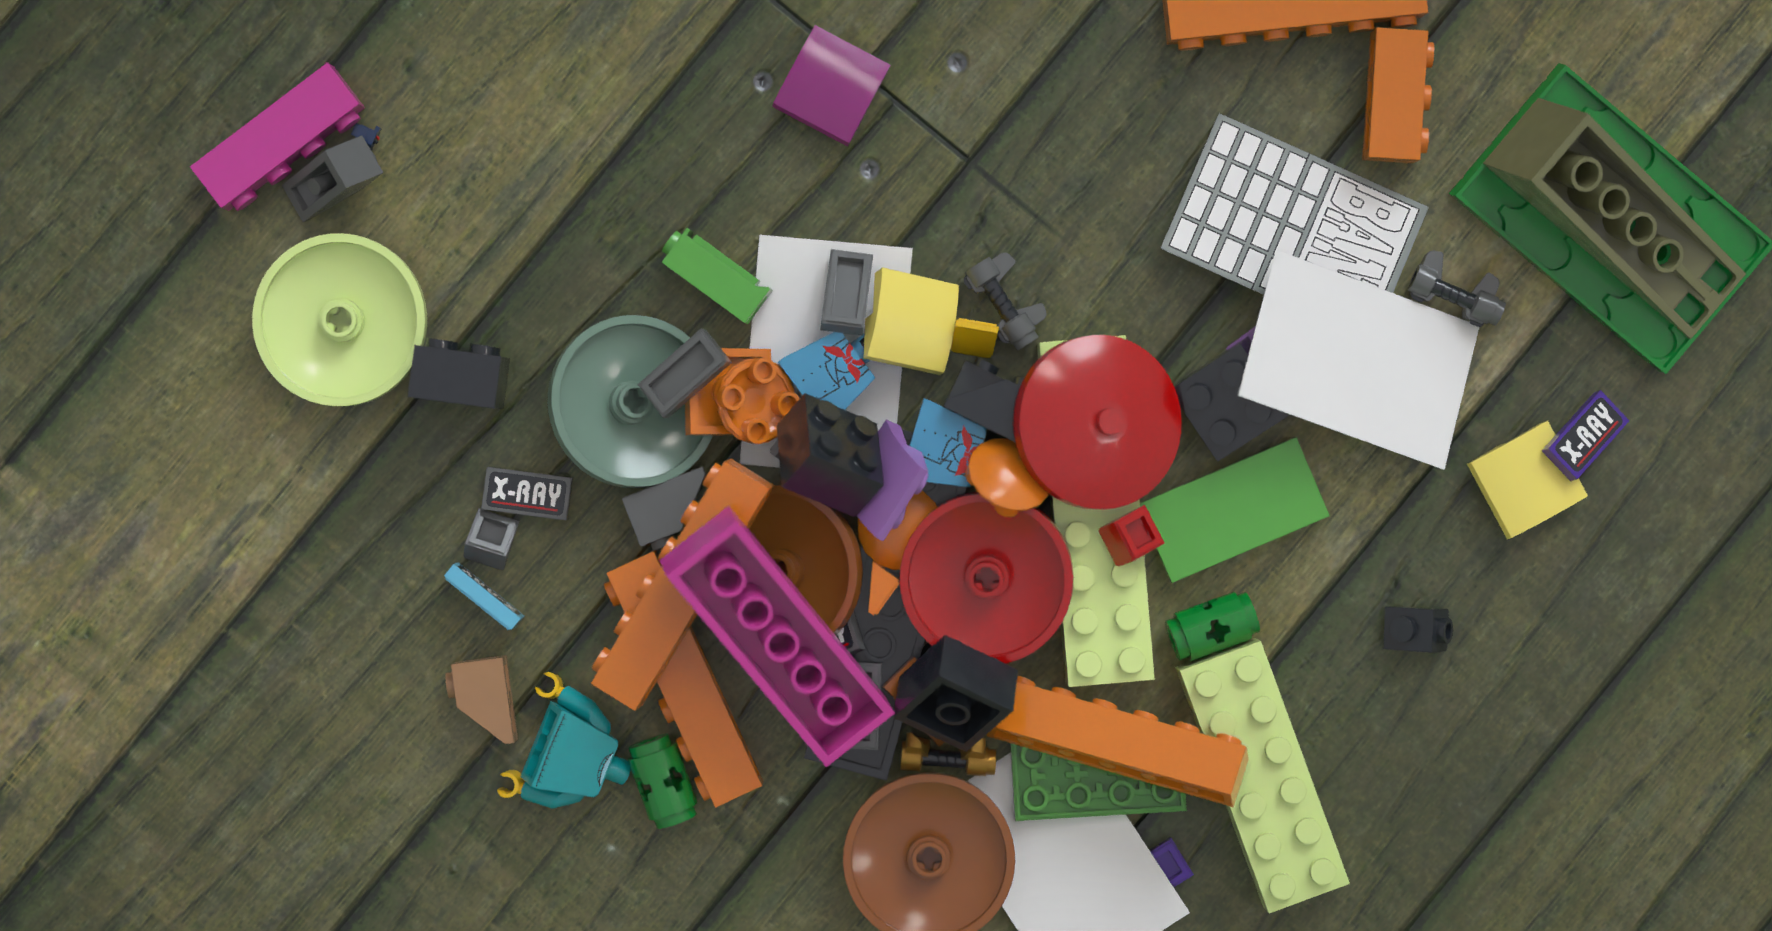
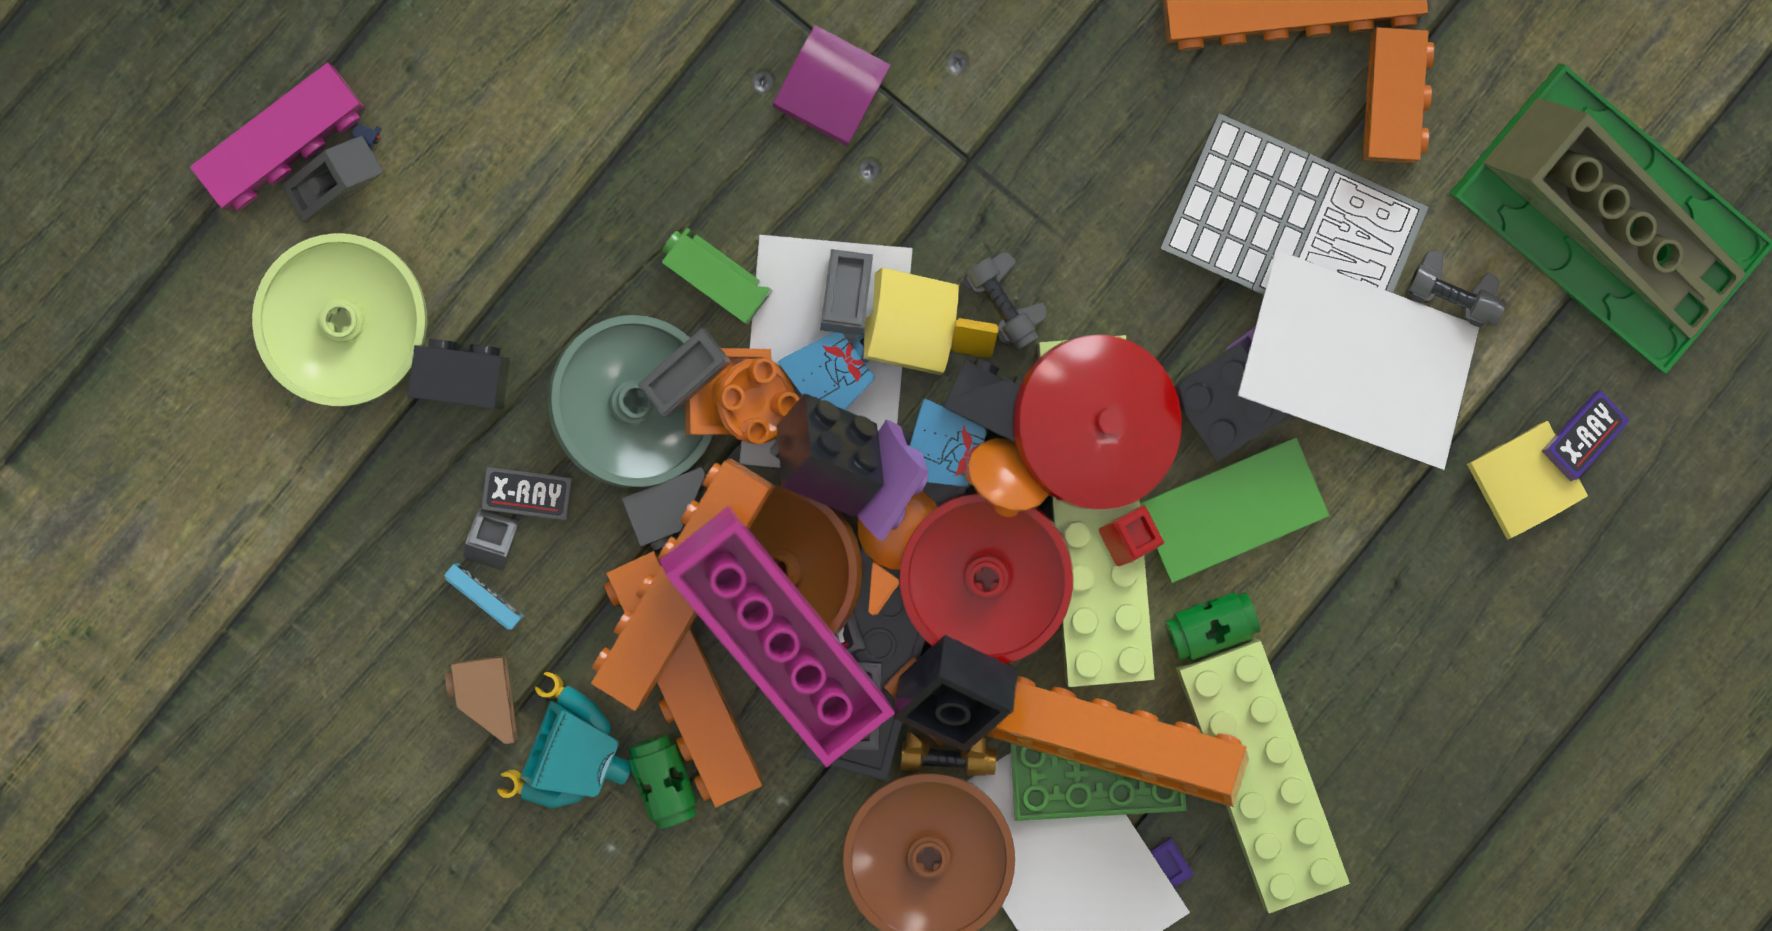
(1417, 629): black bracket -> none

